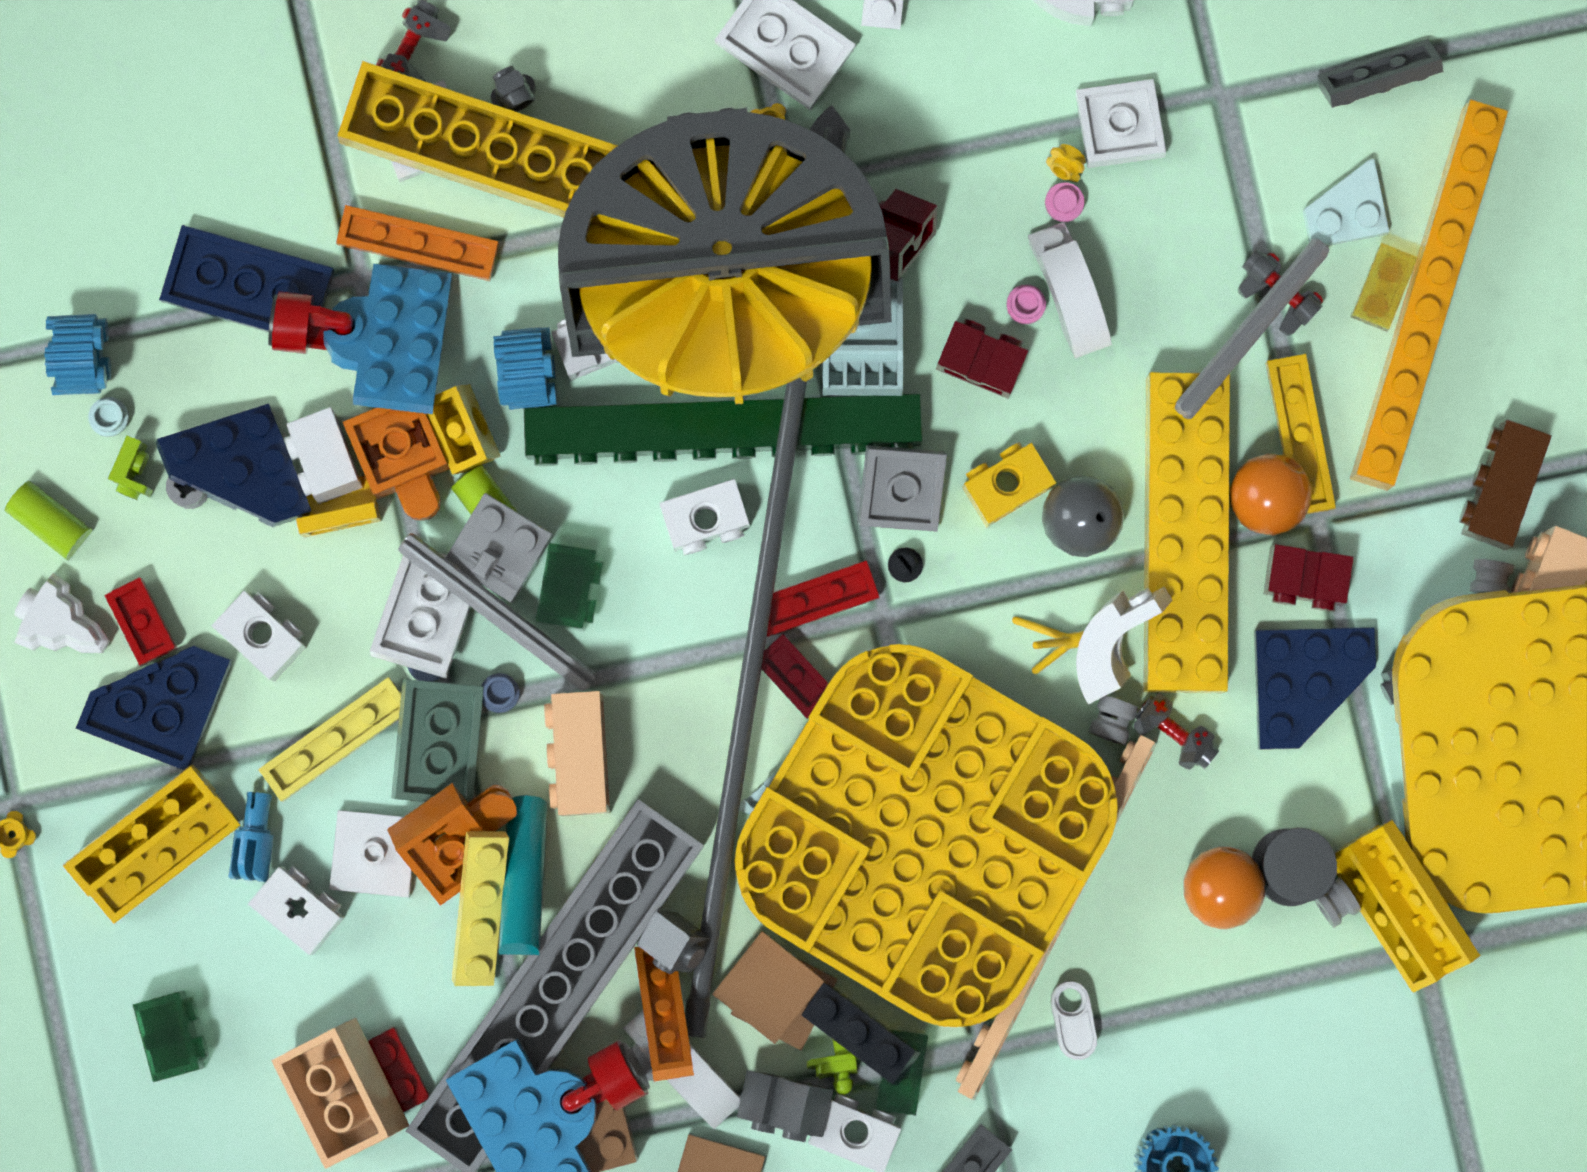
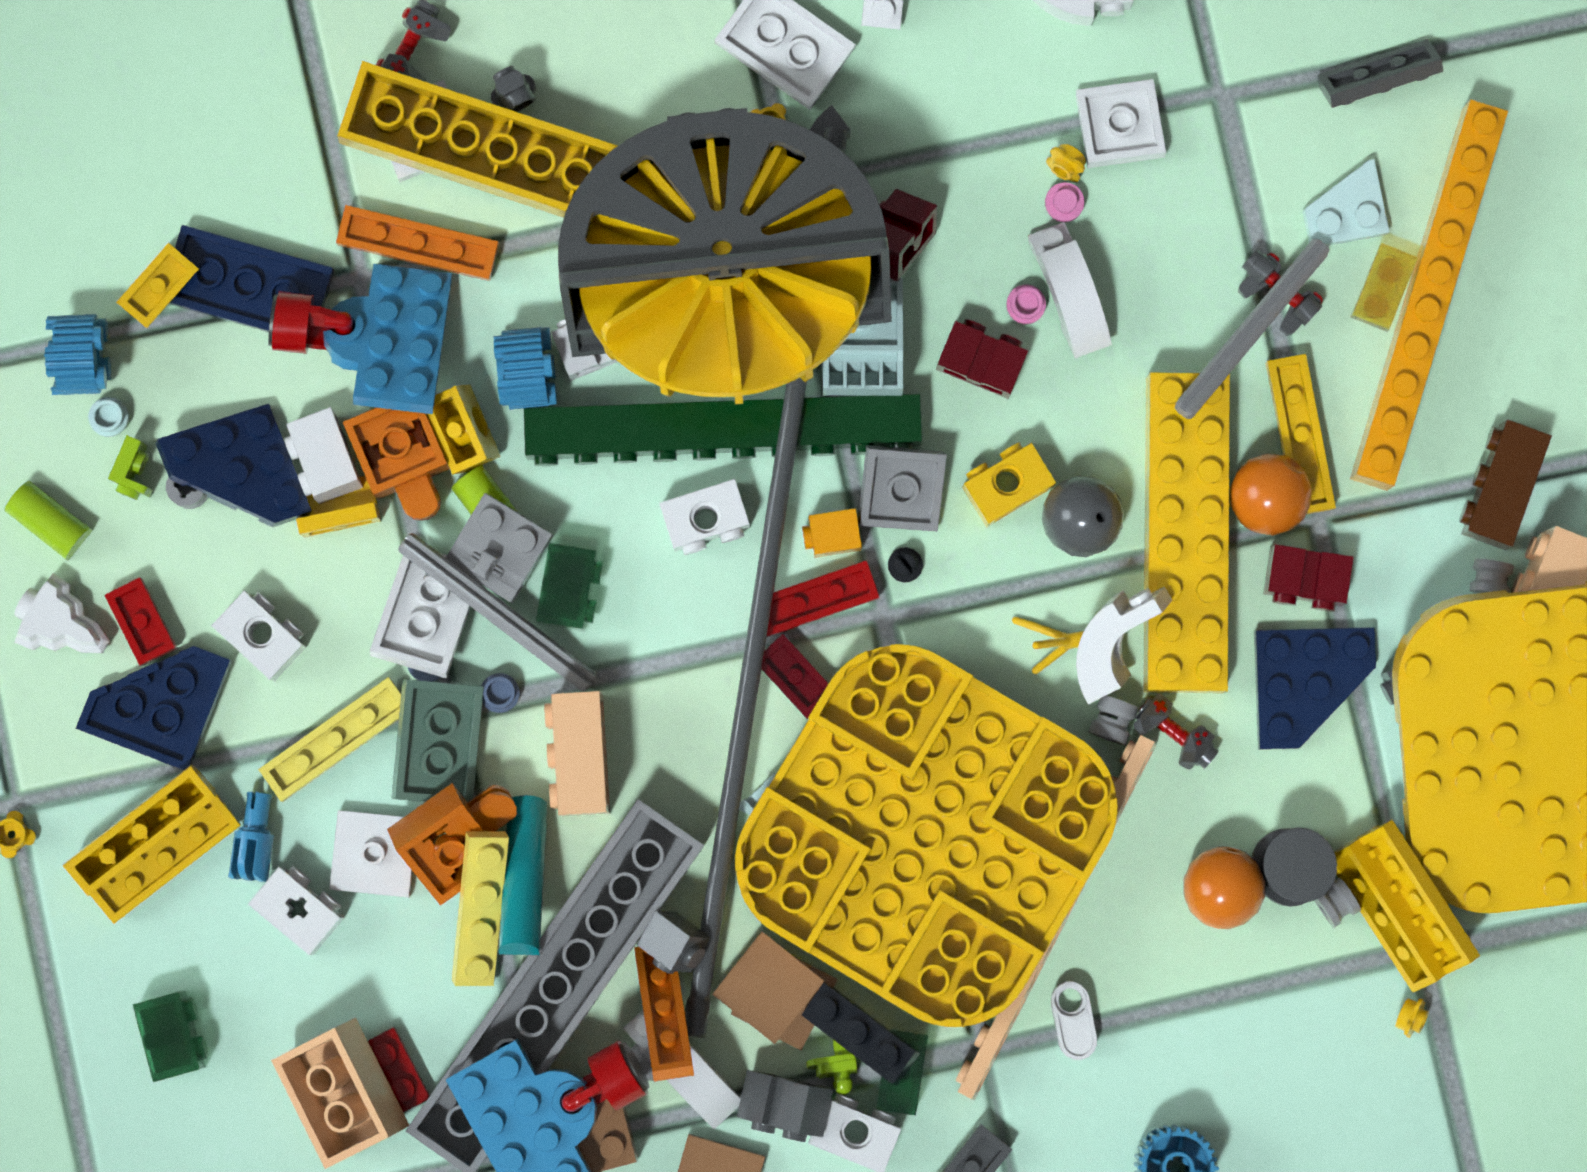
(157, 285): none -> yellow panel
(832, 533): none -> light orange brick
(1412, 1017): none -> yellow plate

